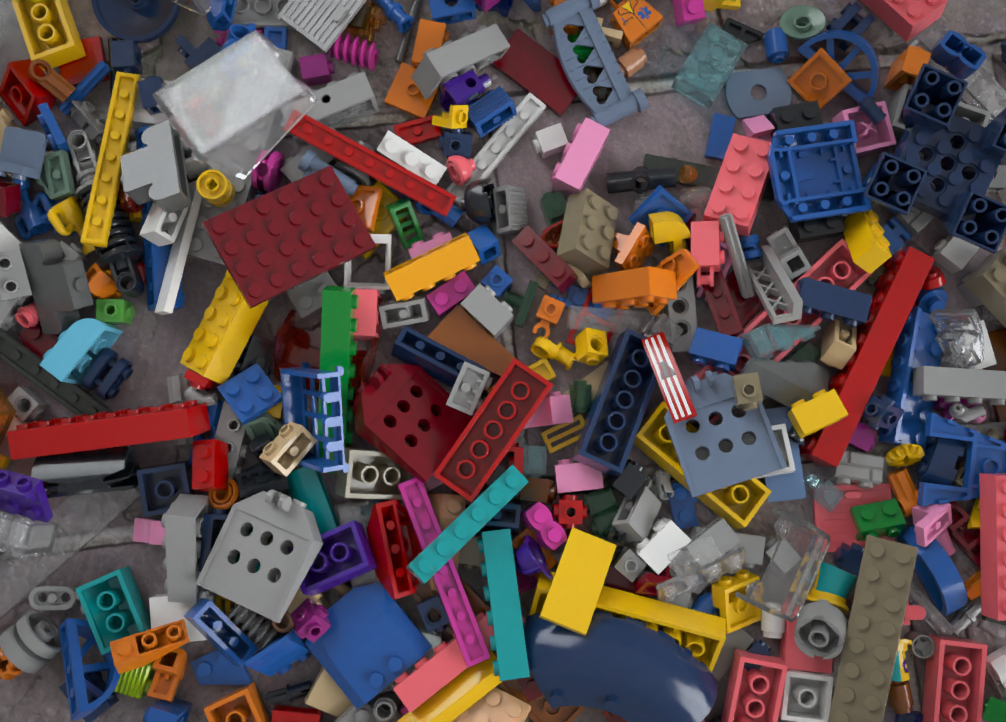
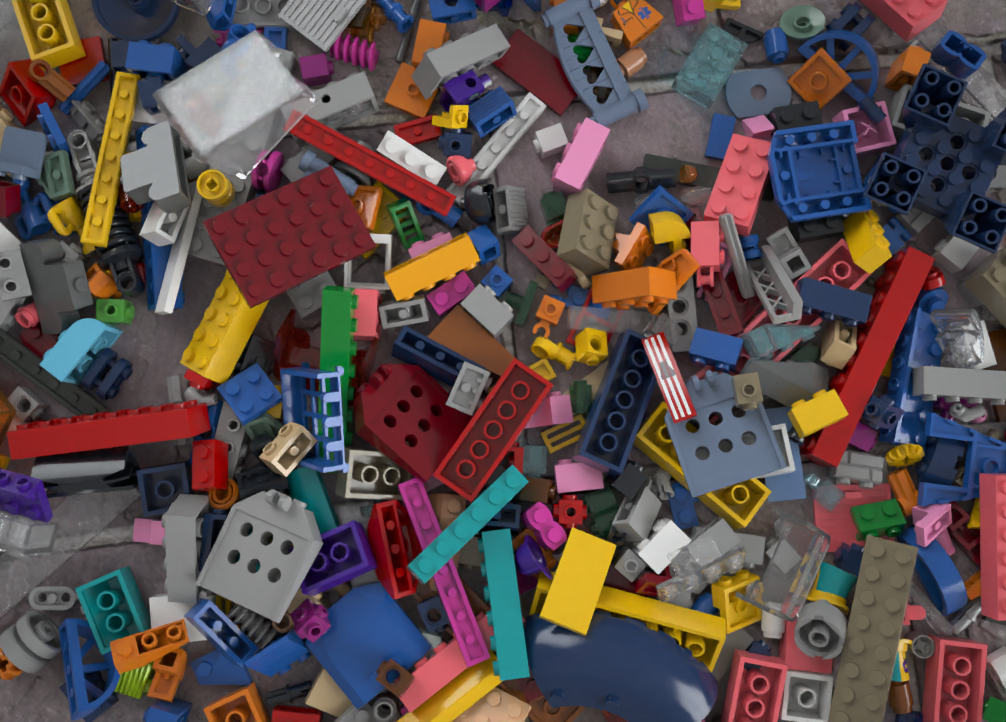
(155, 60): none -> blue brick
(403, 684): none -> reddish brown brick

